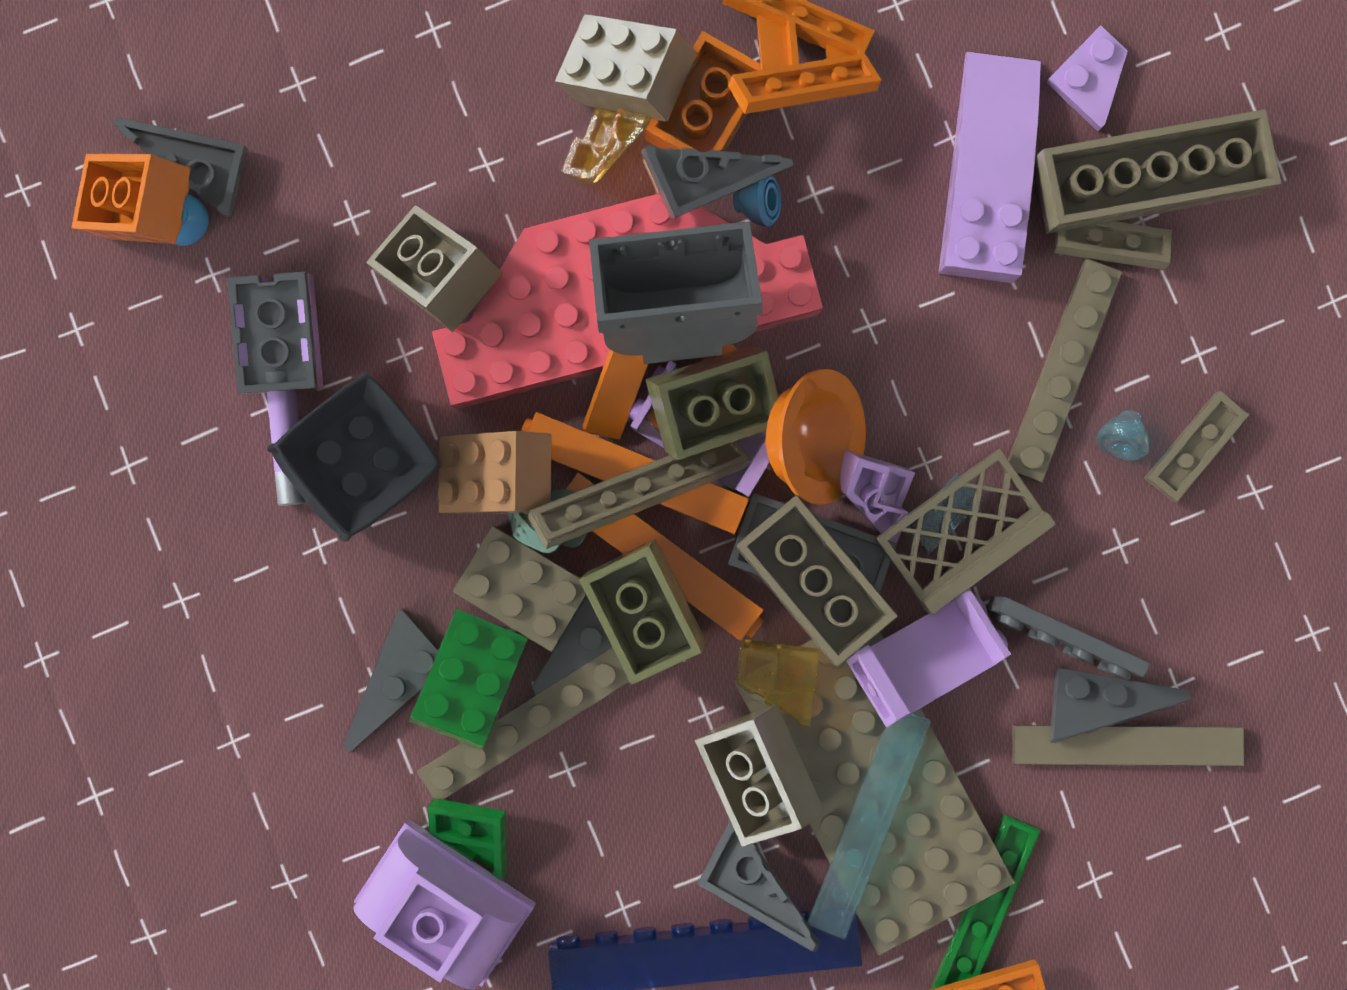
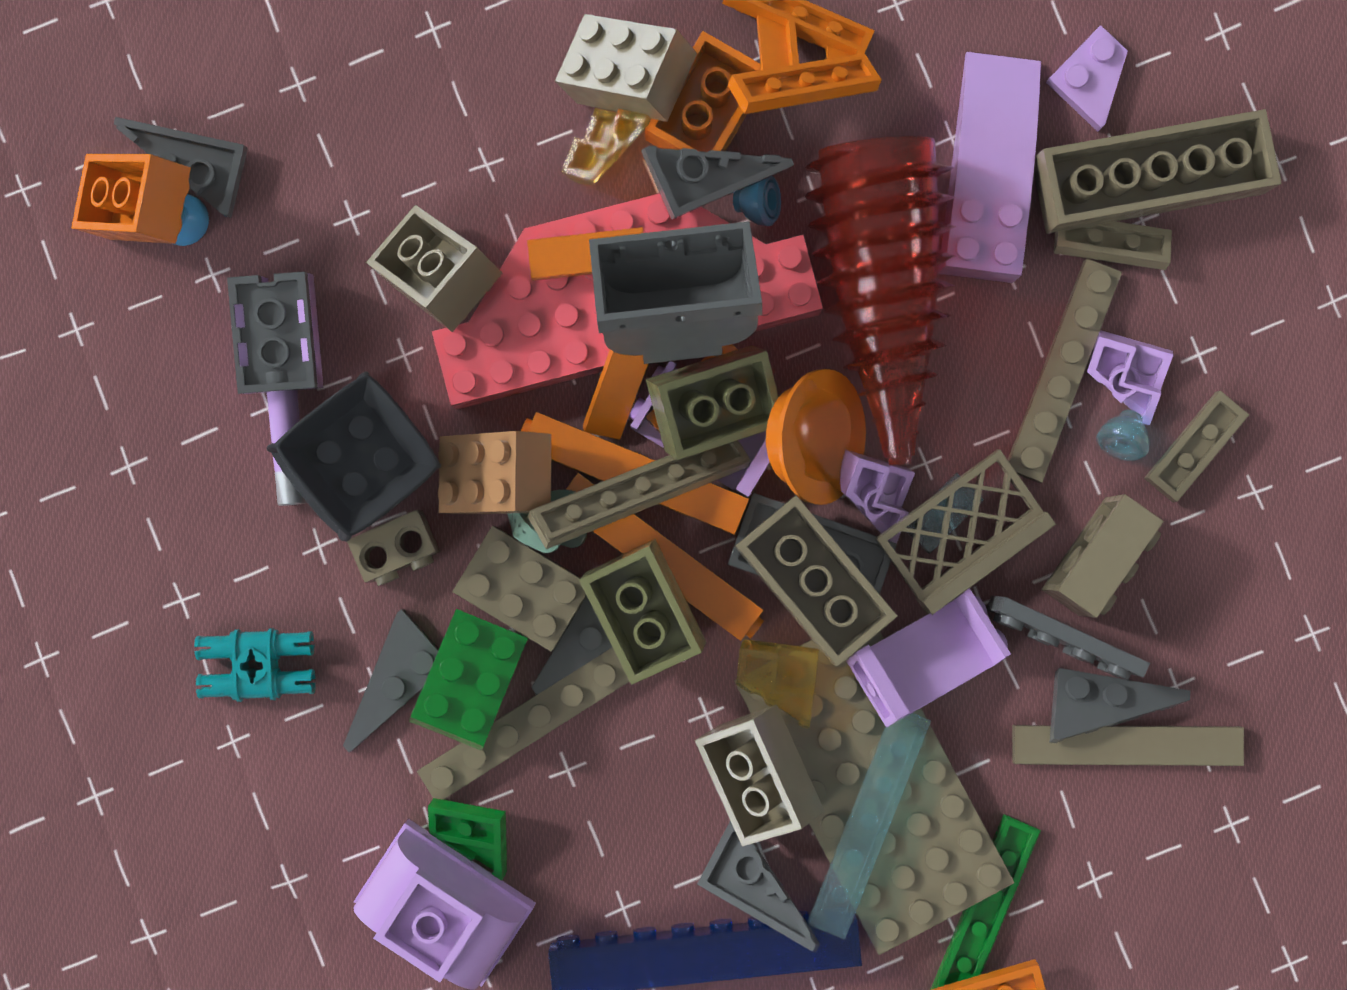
(246, 681): none -> teal pin
(391, 538): none -> dark tan brick
(566, 254): none -> orange tile
(885, 269): none -> clear red cone
(1103, 556): none -> dark tan brick
(1130, 371): none -> lavender slope

